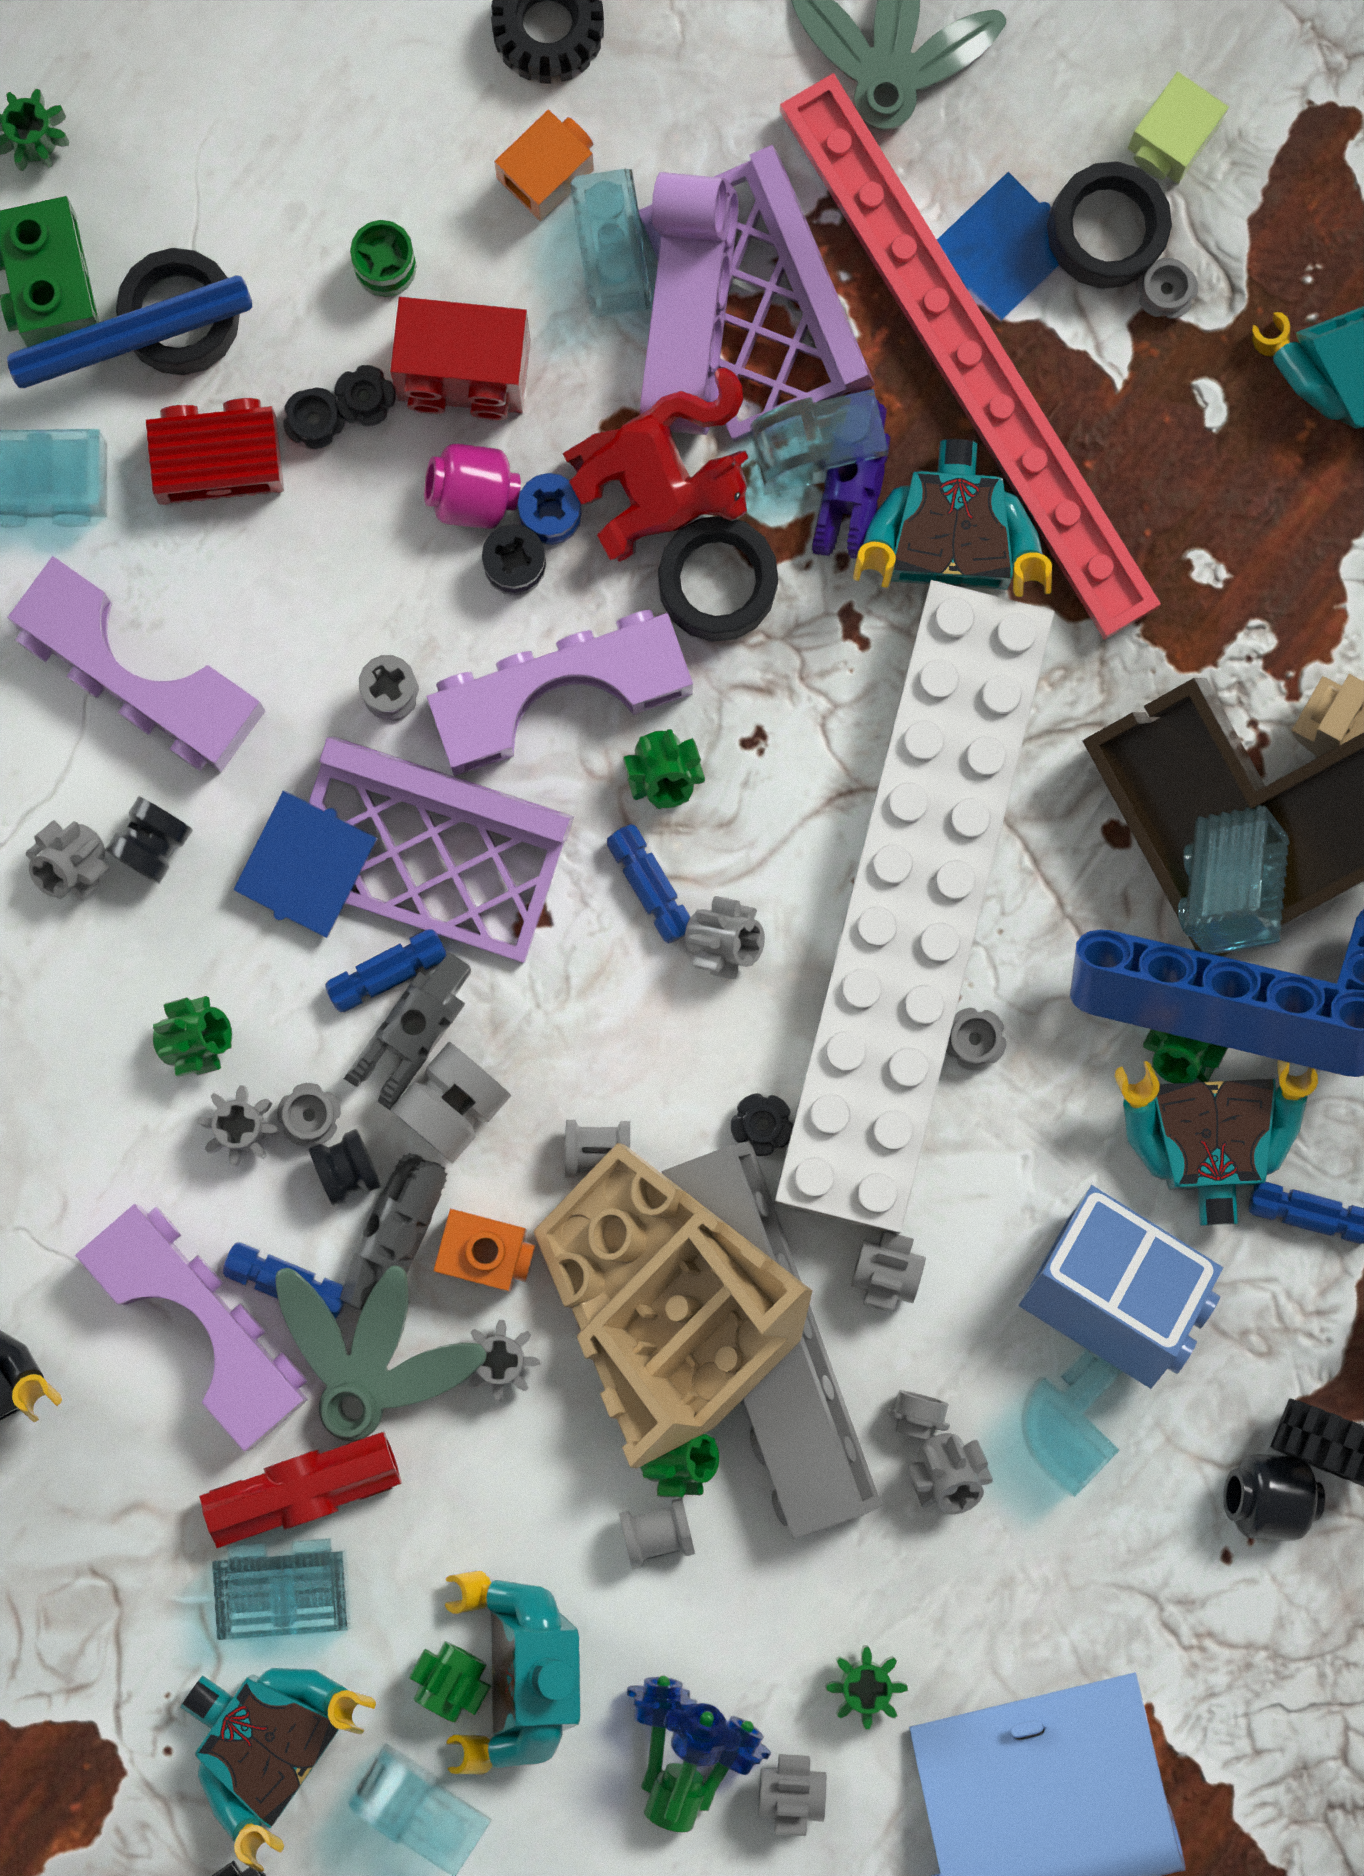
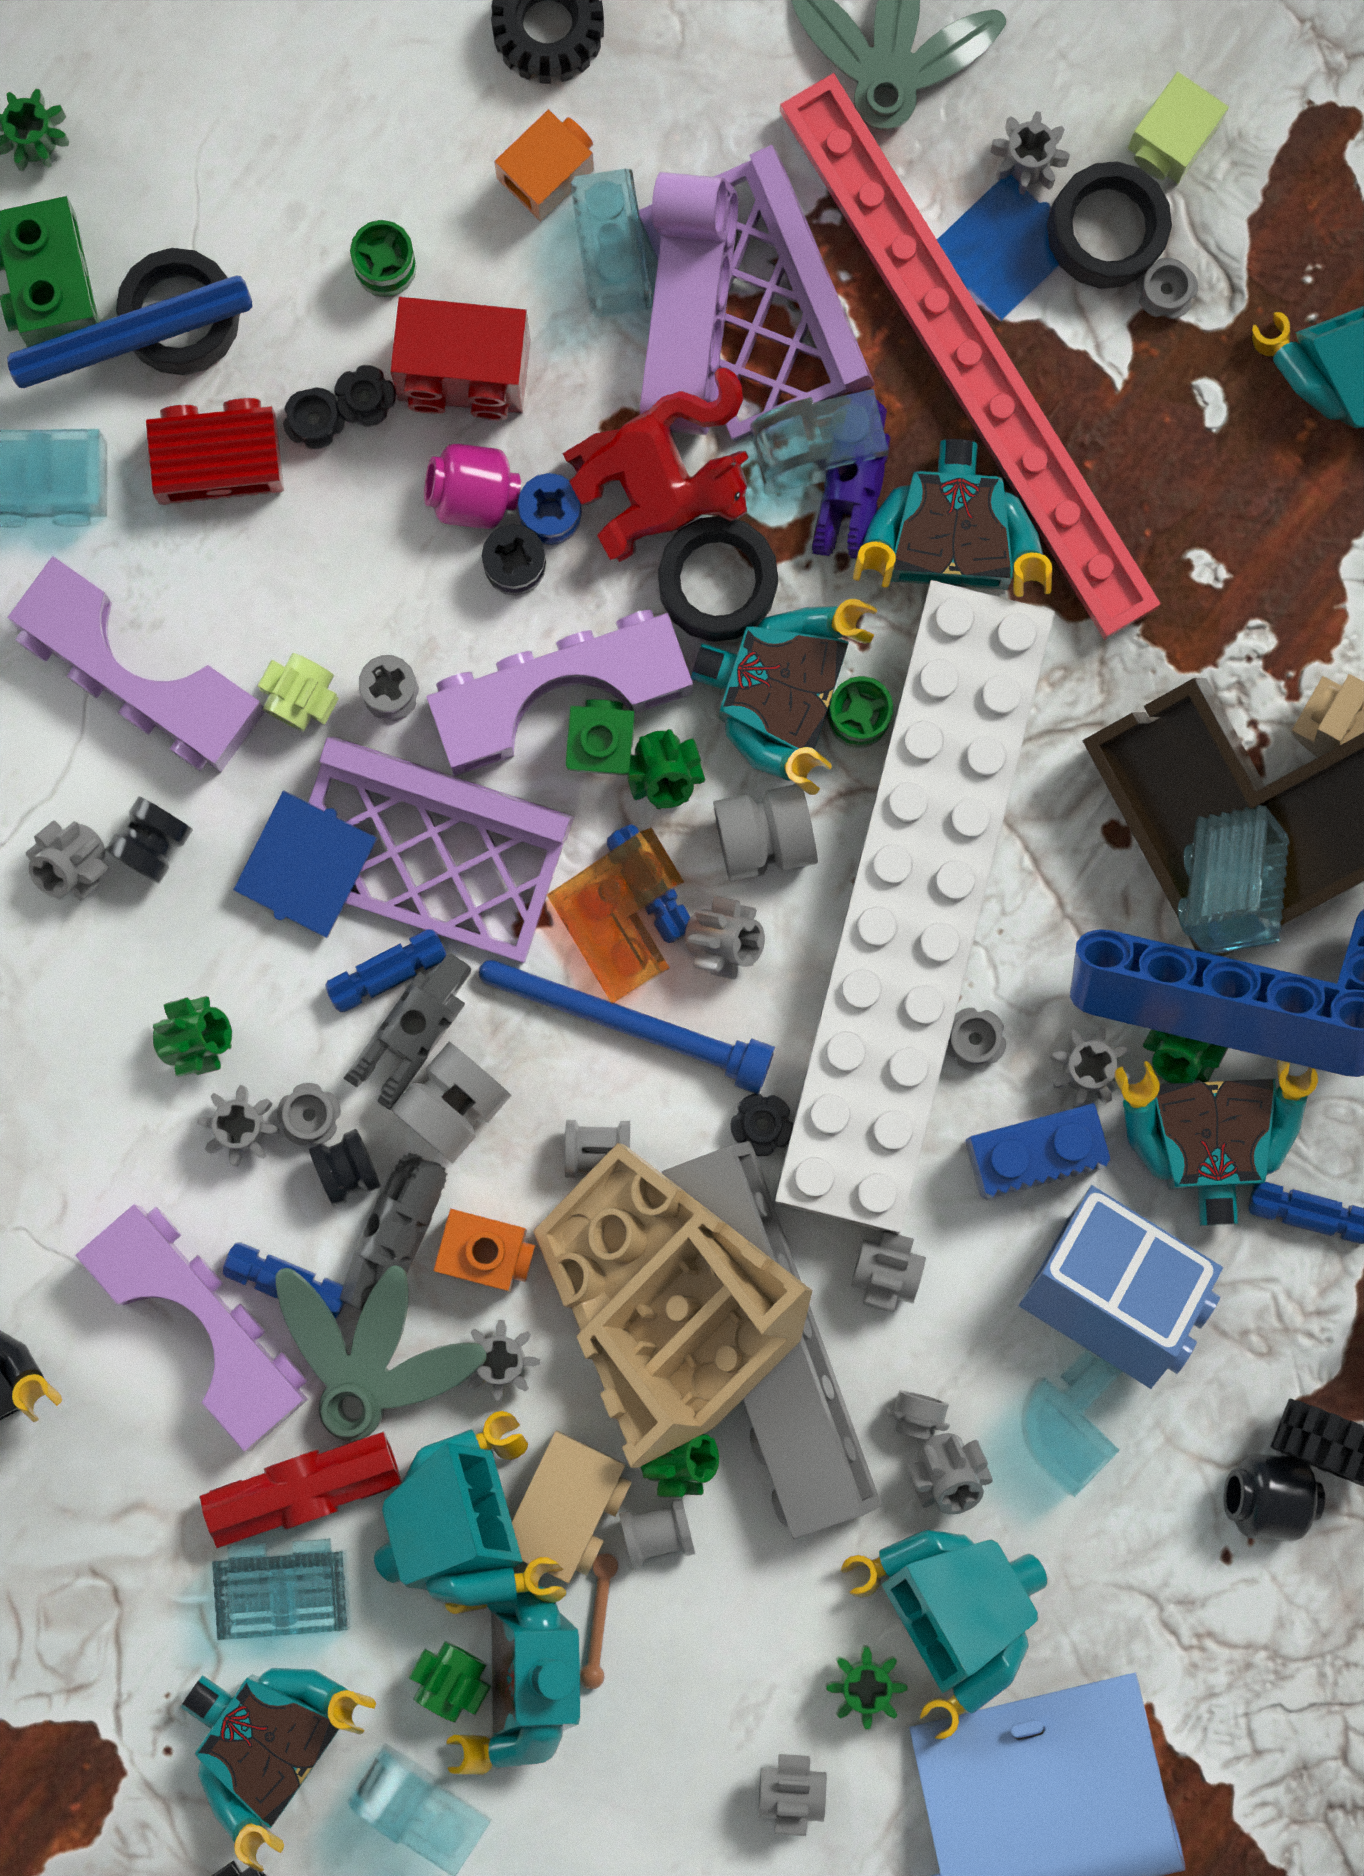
(298, 692): none -> yellowish green gear
(454, 1523): none -> teal torso
(566, 1504): none -> tan brick
(592, 1674): none -> nougat hinge
(600, 738): none -> green bracket
(603, 910): none -> clear orange plate
(699, 1739): plant -> none
(742, 1062): none -> blue piece
(765, 832): none -> light grey wheel
(783, 685): none -> torso
(865, 703): none -> green wheel
(961, 1611): none -> teal torso
(1032, 136): none -> light grey gear
(1038, 1151): none -> blue brick
(1092, 1049): none -> light grey gear

